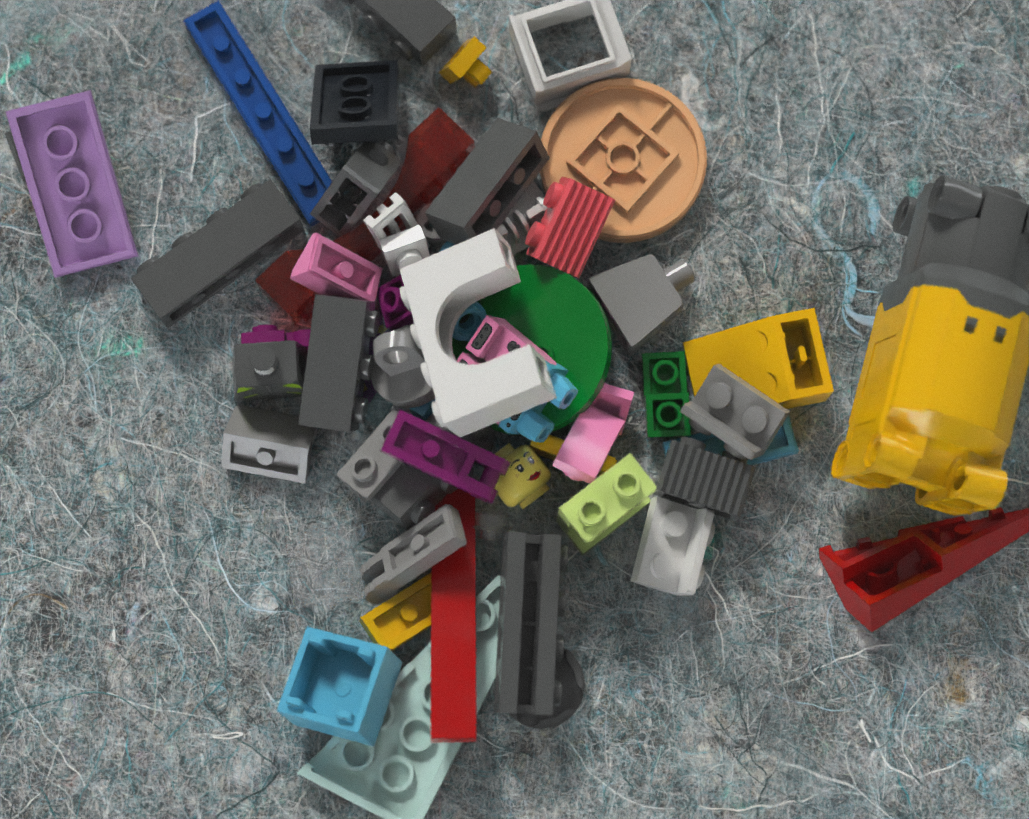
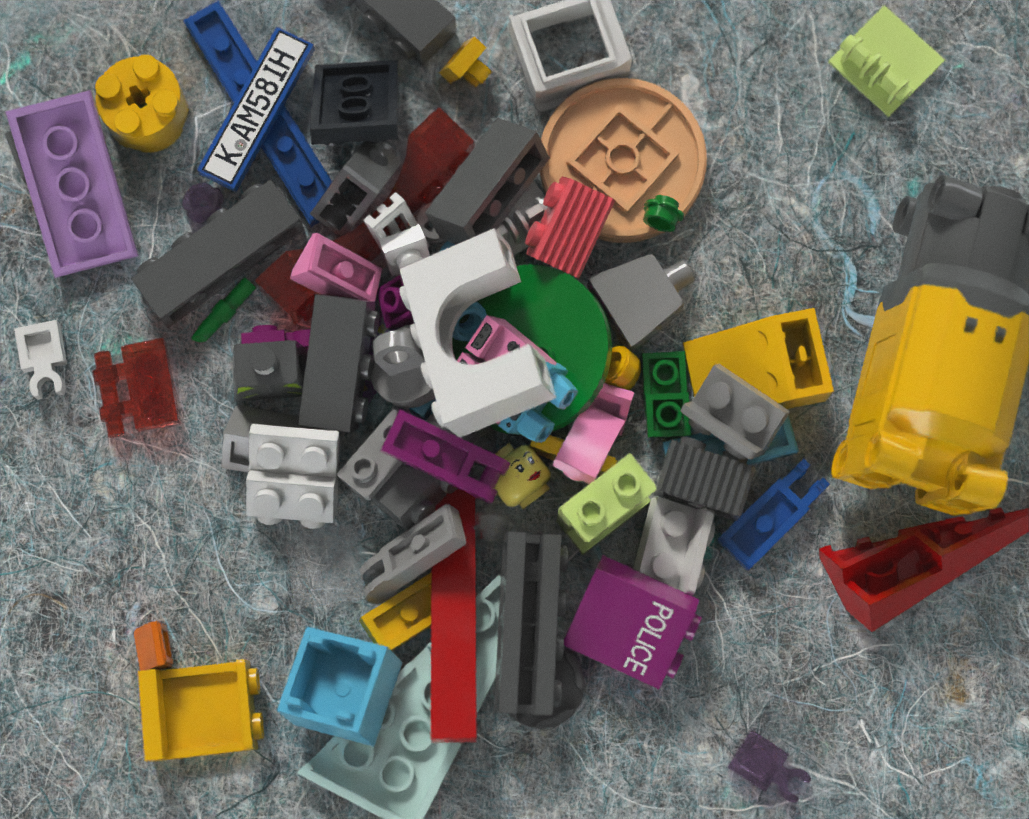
(40, 351): none -> white plate
(133, 83): none -> yellow brick
(149, 387): none -> clear red plate
(153, 646): none -> orange slope
(195, 195): none -> clear purple plate
(199, 710): none -> yellow panel
(223, 310): none -> green piece
(256, 109): none -> tile
(292, 475): none -> white plate
(624, 368): none -> yellow tile
(633, 623): none -> magenta brick
(662, 213): none -> green plate
(762, 764): none -> clear purple plate
(769, 518): none -> blue hinge
(886, 61): none -> yellowish green hinge

